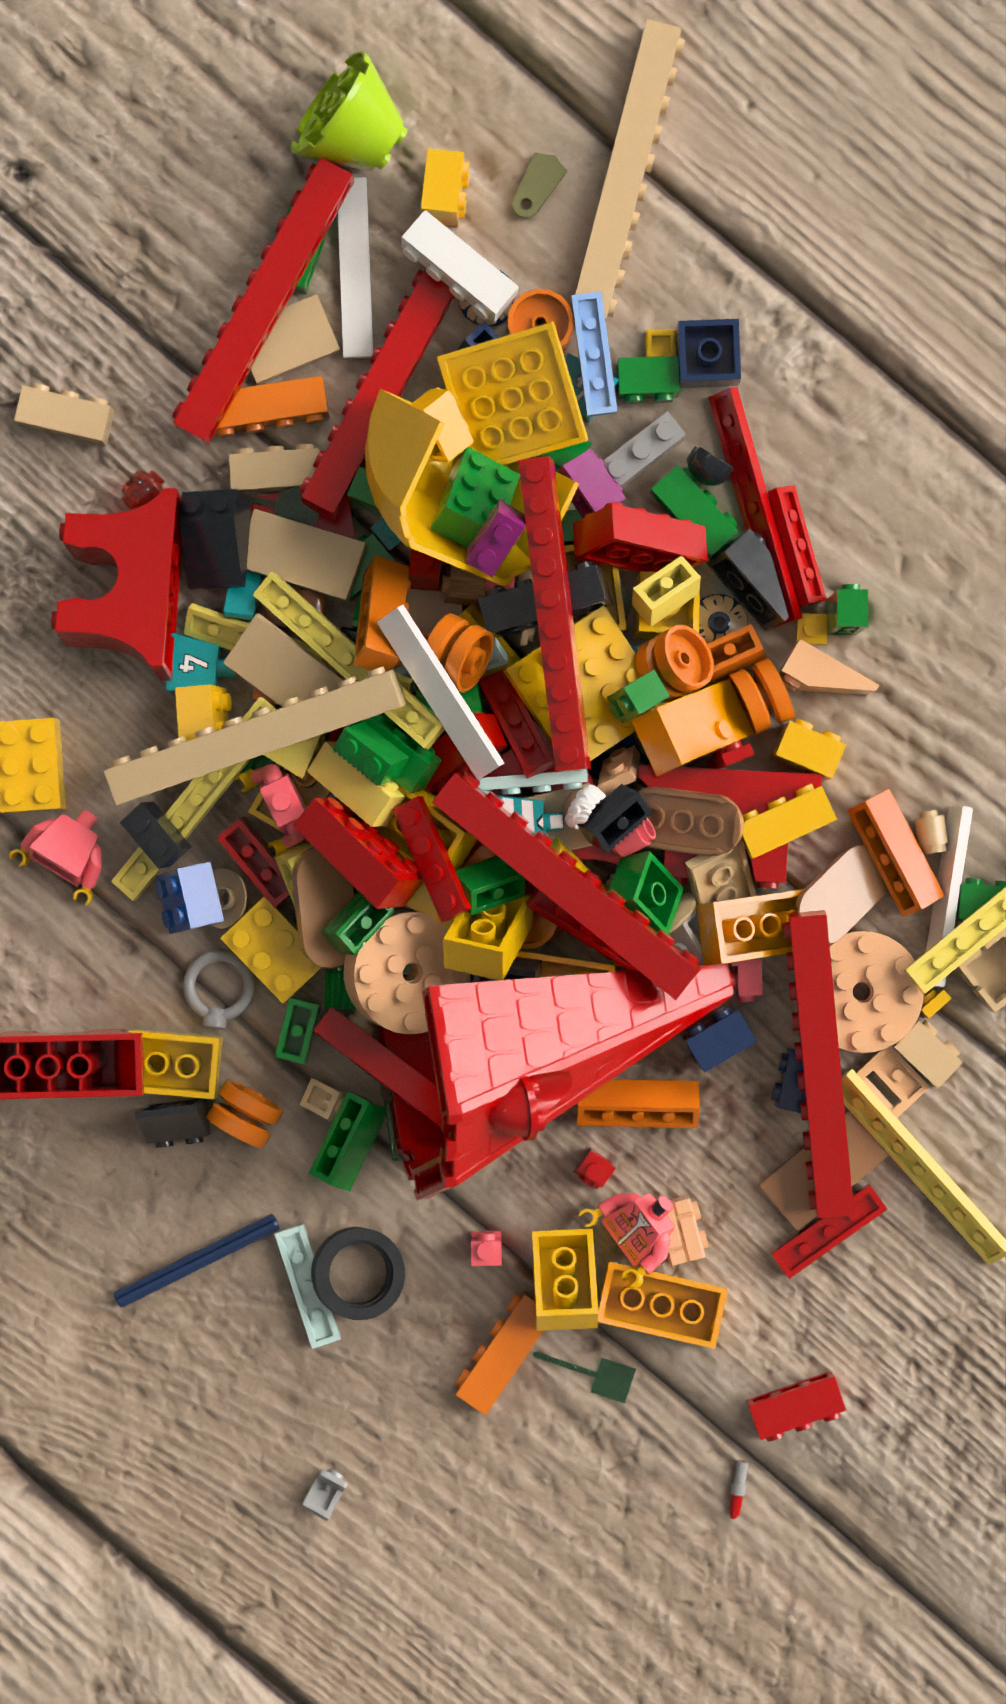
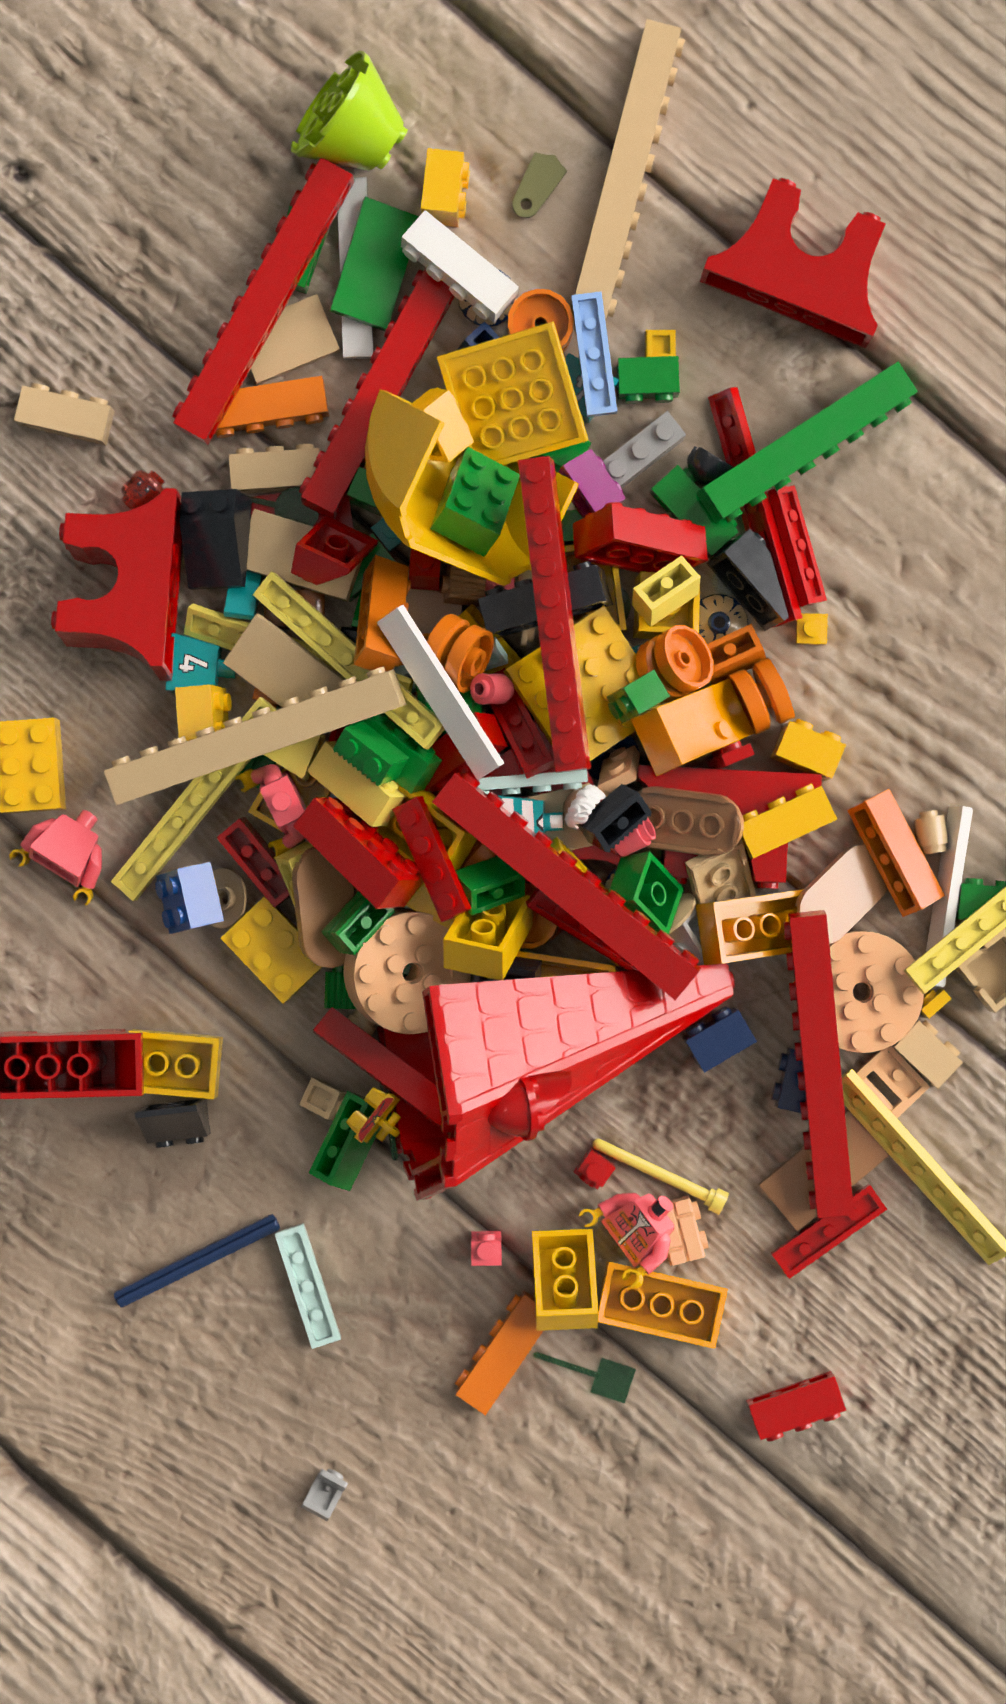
(155, 834): black brick -> none
(212, 1016): light grey piece -> none
(246, 1110): orange wheel -> none
(297, 1030): green brick -> none
(330, 551): none -> red slope
(373, 265): none -> green tile
(383, 1105): none -> yellow hips
(394, 1273): black tyre -> none
(491, 689): none -> coral brick
(495, 538): magenta brick -> none
(630, 1102): orange brick -> none
(708, 353): dark blue brick -> none
(713, 1198): none -> light yellow piece
(738, 1488): light grey piece -> none
(748, 979): coral brick -> none
(806, 443): none -> green brick
(814, 290): none -> red piece
(815, 671): light nougat slope -> none
(847, 610): green brick -> none

